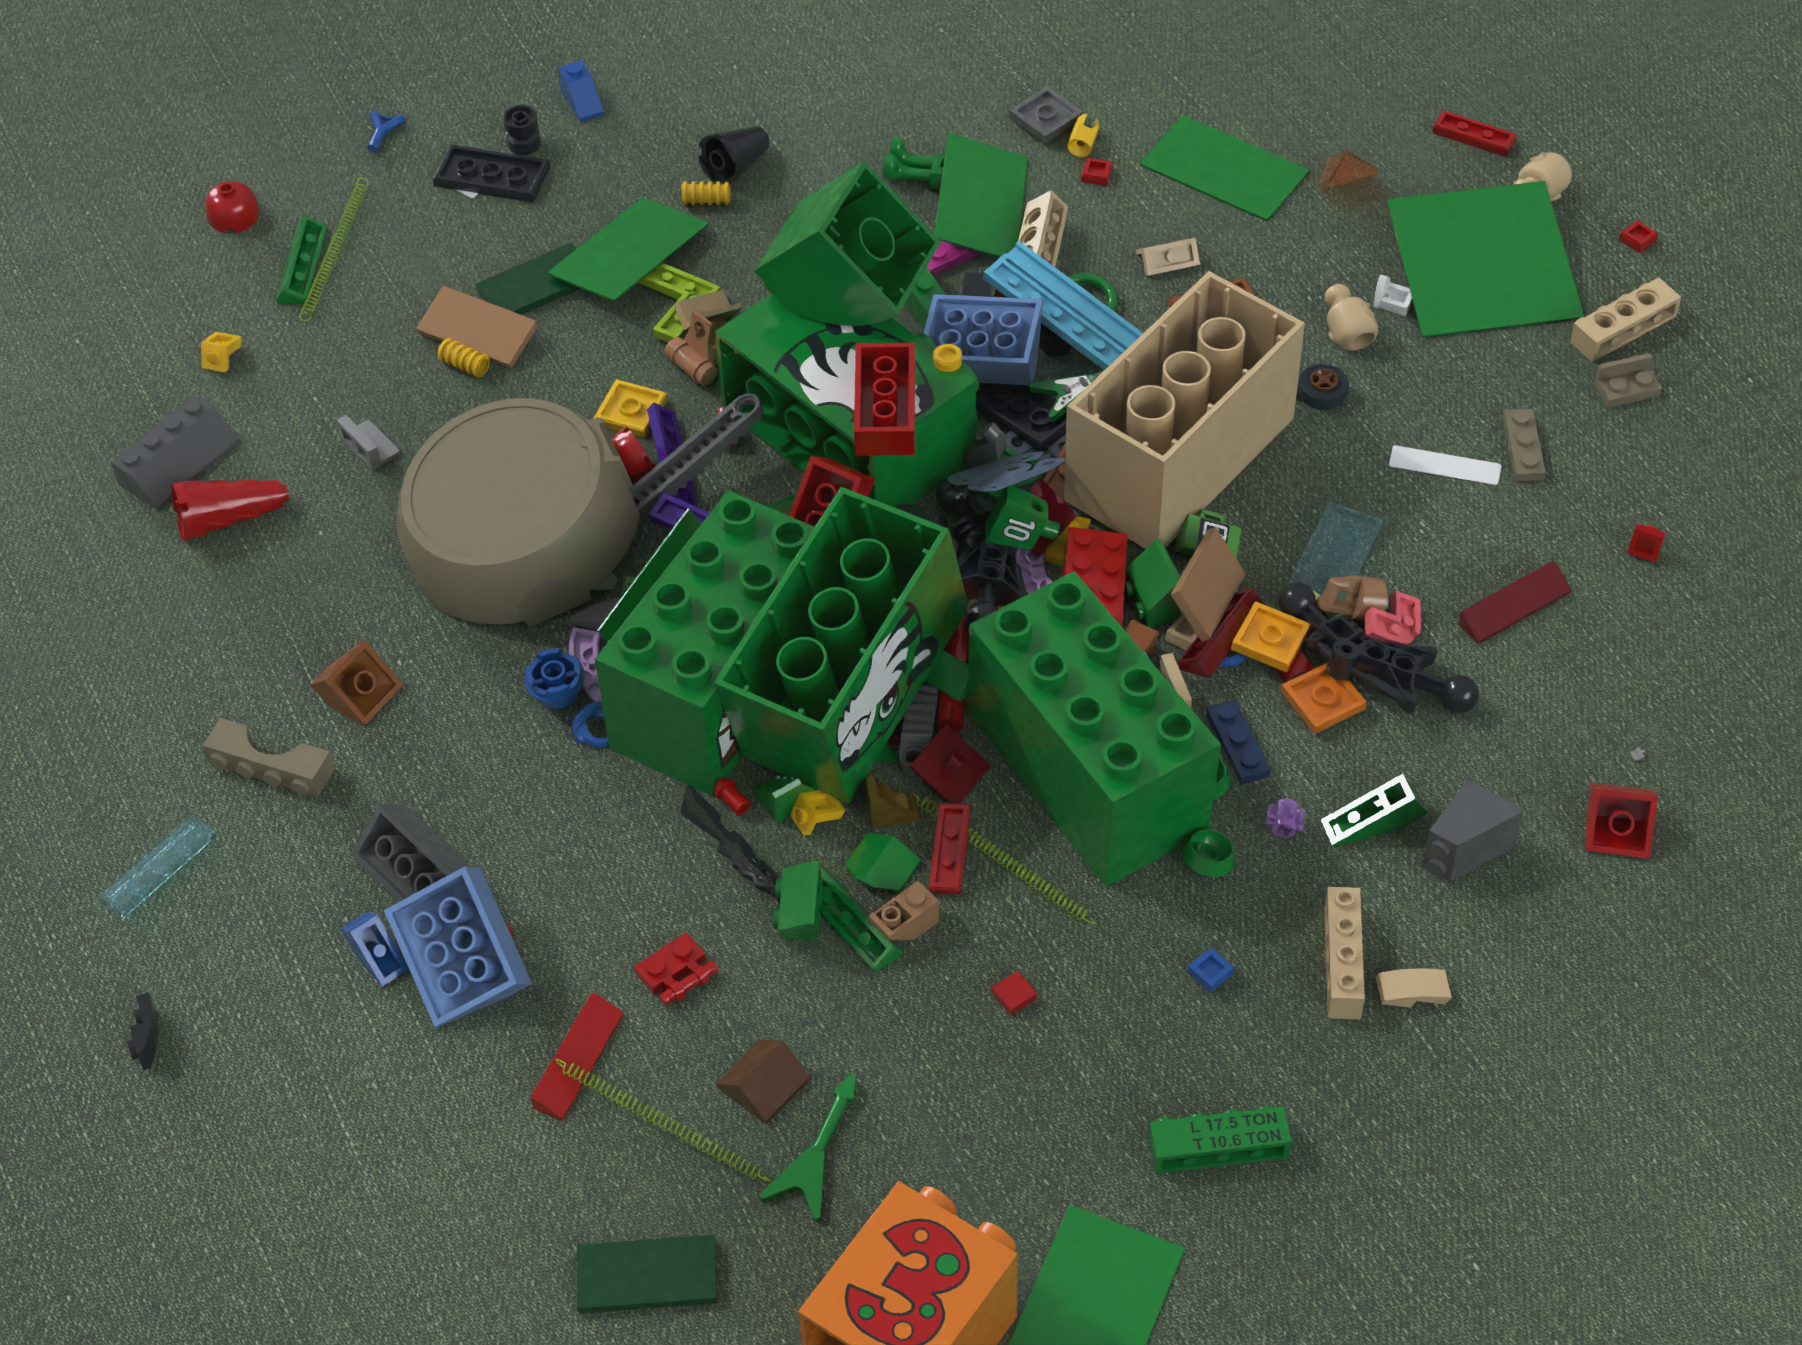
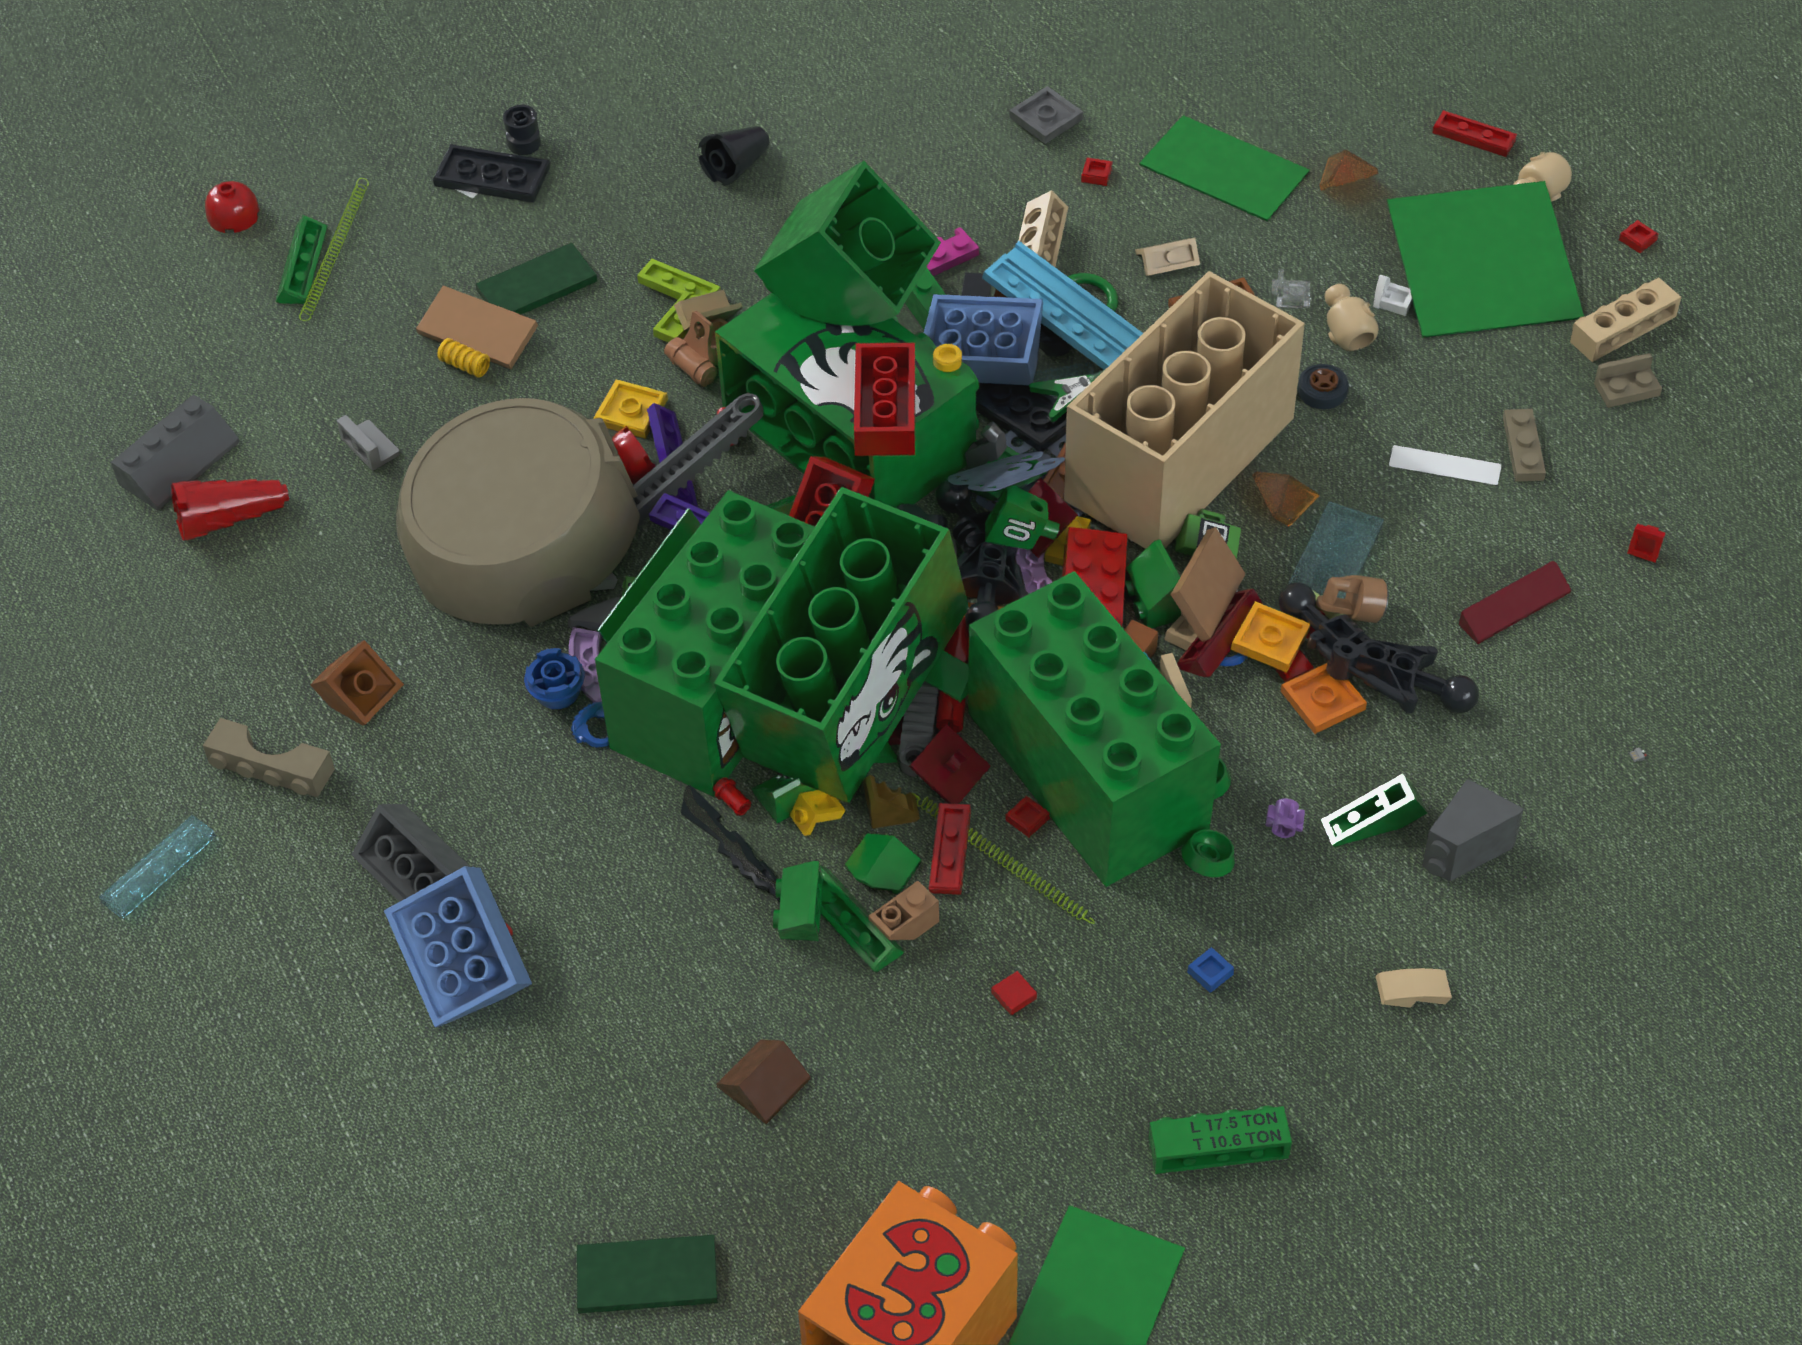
(145, 1032): black slope -> none
(217, 349): yellow bracket -> none
(374, 948): blue slope -> none
(382, 129): blue piece -> none
(580, 91): blue slope -> none
(583, 1048): red slope -> none
(628, 249): green piece -> none
(671, 963): red plate -> none
(702, 1146): lime piece -> none
(706, 193): yellow piece -> none
(807, 1171): green piece -> none
(908, 166): green piece -> none
(980, 196): green piece -> none
(1027, 816): none -> red tile
(1083, 137): yellow piece -> none
(1238, 742): dark blue plate -> none
(1284, 495): none -> clear orange slope
(1290, 292): none -> clear bracket
(1344, 953): tan brick -> none
(1398, 625): coral plate -> none
(1620, 820): red slope -> none

